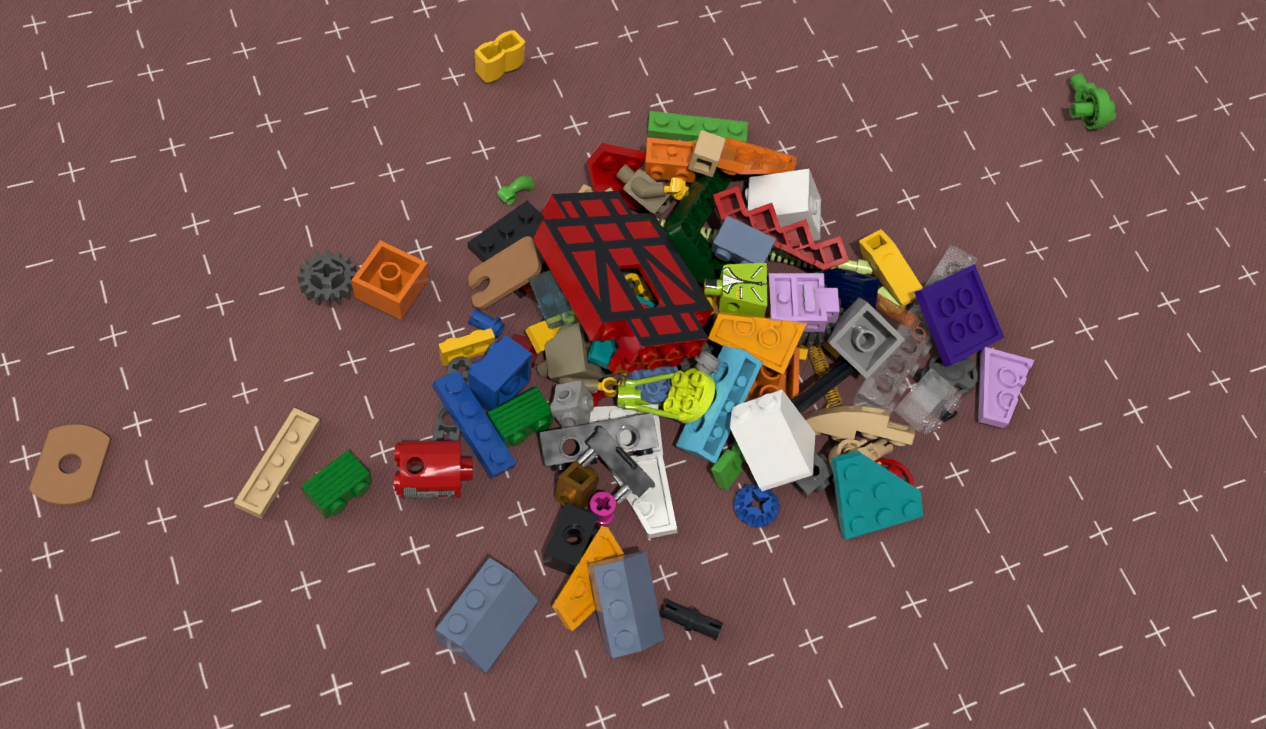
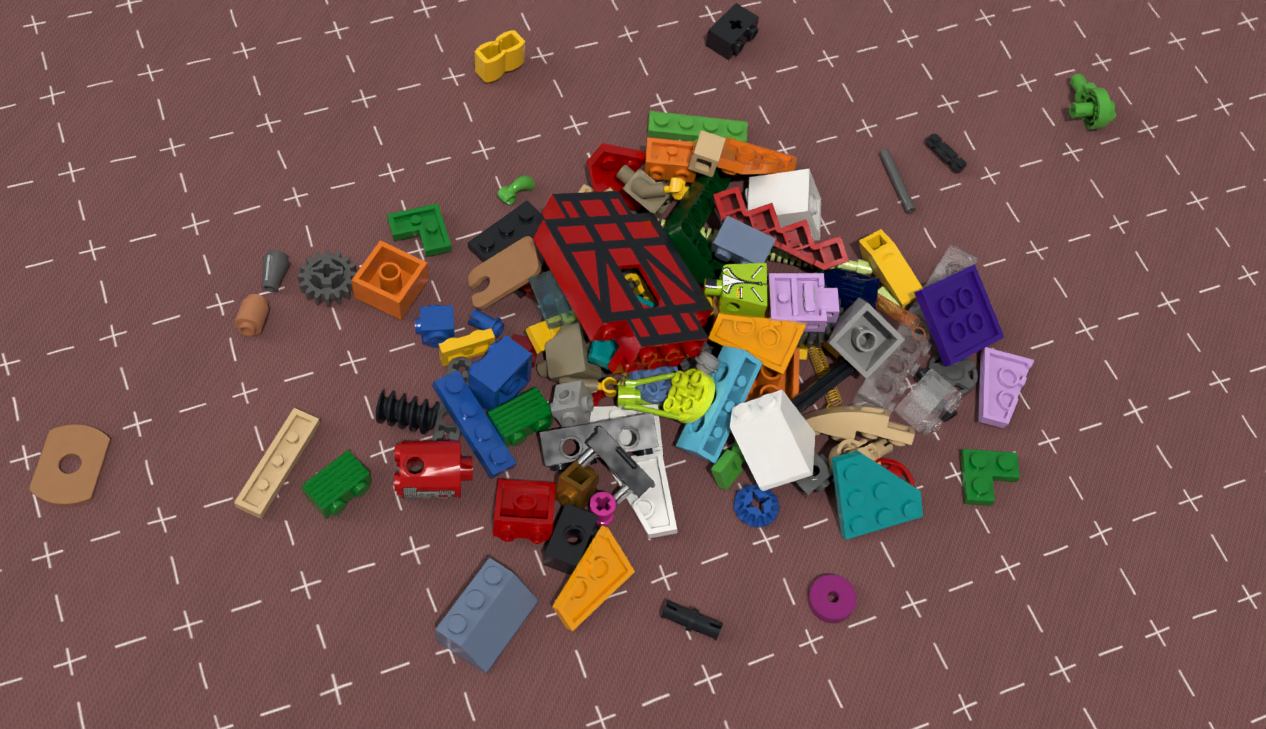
(252, 315): none -> nougat brick
(274, 268): none -> dark grey cone
(406, 412): none -> black piece
(421, 222): none -> green plate
(435, 324): none -> blue brick
(524, 510): none -> red plate
(626, 604): sand blue slope -> none
(732, 31): none -> black brick
(832, 611): none -> magenta piece
(897, 181): none -> dark grey piece
(946, 153): none -> black axle
(983, 467): none -> green plate

